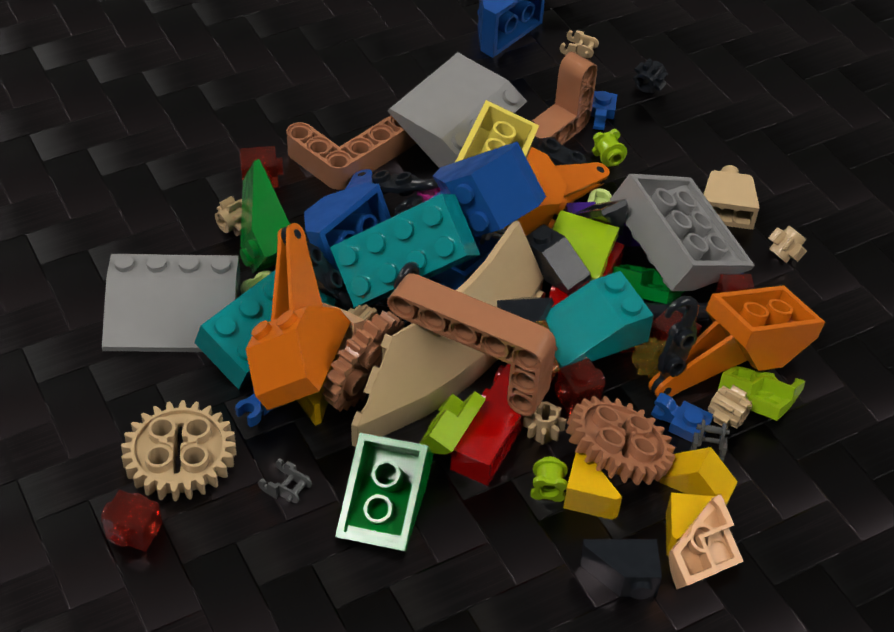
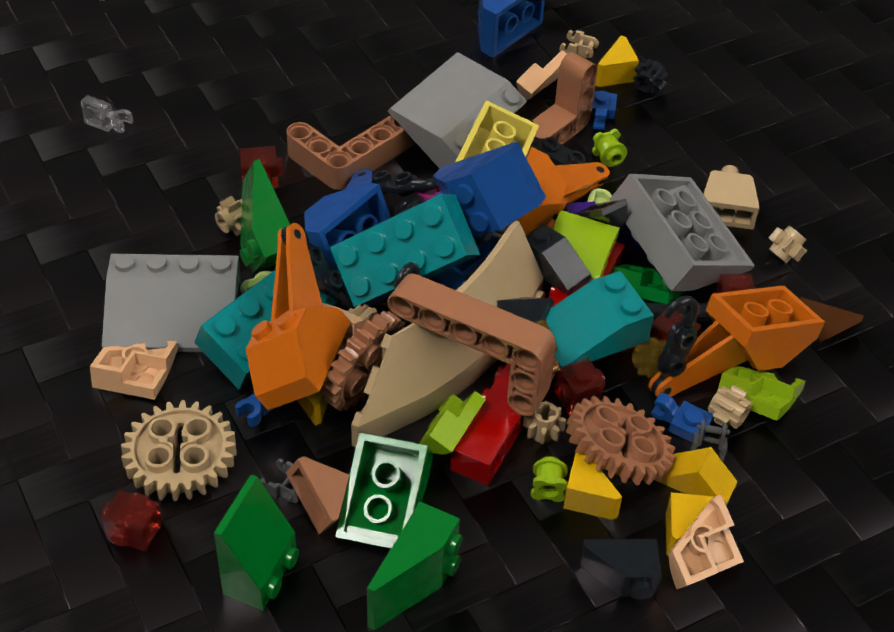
(100, 115): none -> clear plate
(133, 369): none -> light nougat slope
(254, 546): none -> green slope
(319, 490): none -> nougat slope
(415, 564): none -> green slope
(538, 78): none -> light nougat slope
(617, 64): none -> yellow slope
(835, 319): none -> reddish brown slope

